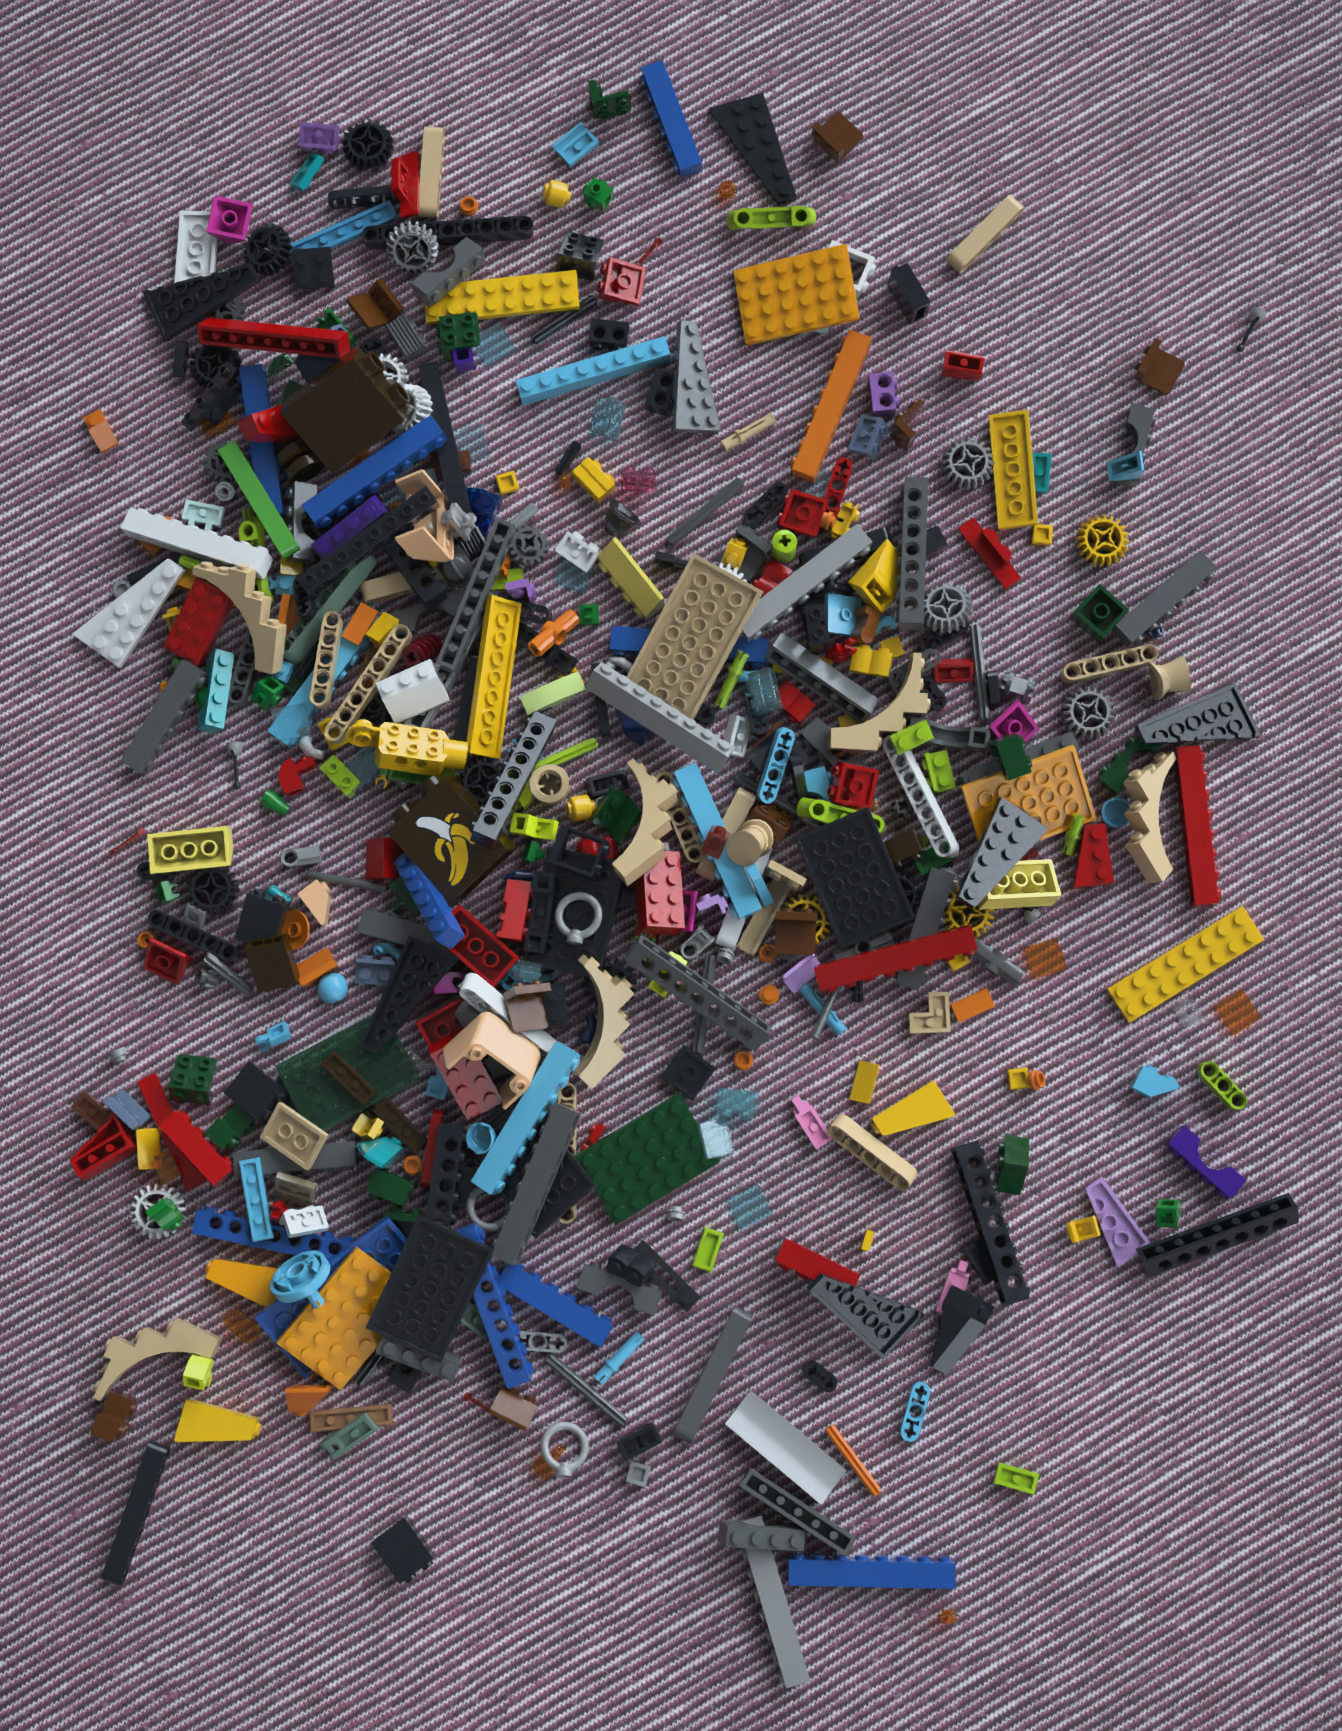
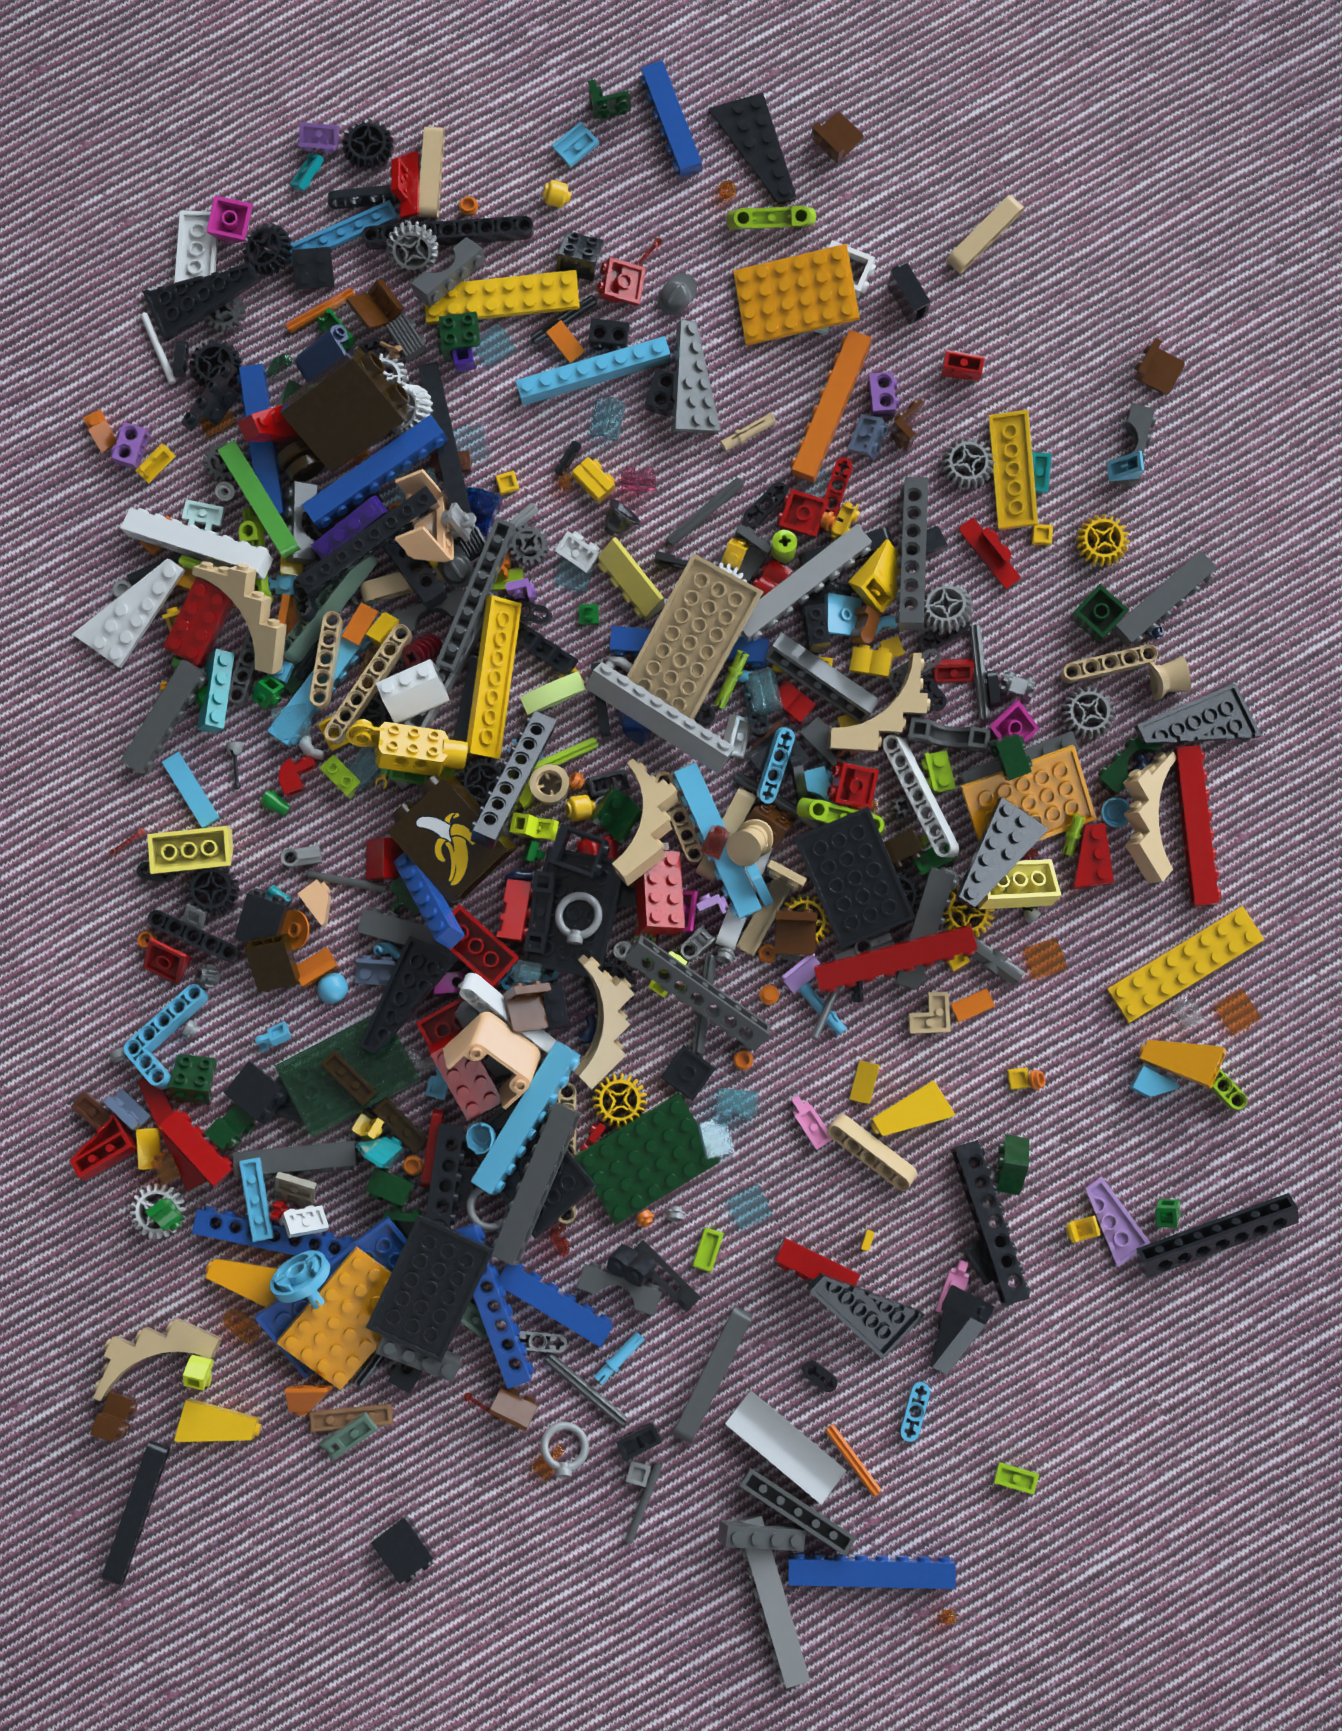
(135, 446): none -> medium lavender brick
(155, 463): none -> yellow hinge
(158, 348): none -> white bar
(161, 1033): none -> medium azure beam
(164, 892): green tile -> none
(190, 1029): none -> light grey plate
(191, 790): none -> medium azure tile
(228, 974): dark grey axle -> none
(273, 337): red brick -> none
(294, 1136): tan plate -> none
(318, 311): none -> orange axle
(392, 350): none -> medium nougat hand
(553, 633): orange piece -> none
(561, 1243): none -> clear red bracket
(565, 341): none -> orange tile
(576, 780): none -> orange plate
(597, 194): green brick -> none
(606, 1089): none -> yellow gear
(618, 949): none -> white plate
(643, 1502): none -> dark grey bar
(645, 1219): none -> orange plate
(677, 293): none -> dark grey piece
(840, 652): red plate -> none
(911, 737): lime plate -> none
(1142, 760): none -> dark blue arm
(1185, 1145): dark purple arch -> none
(1186, 1060): none -> light orange slope
(1256, 316): hinge -> none

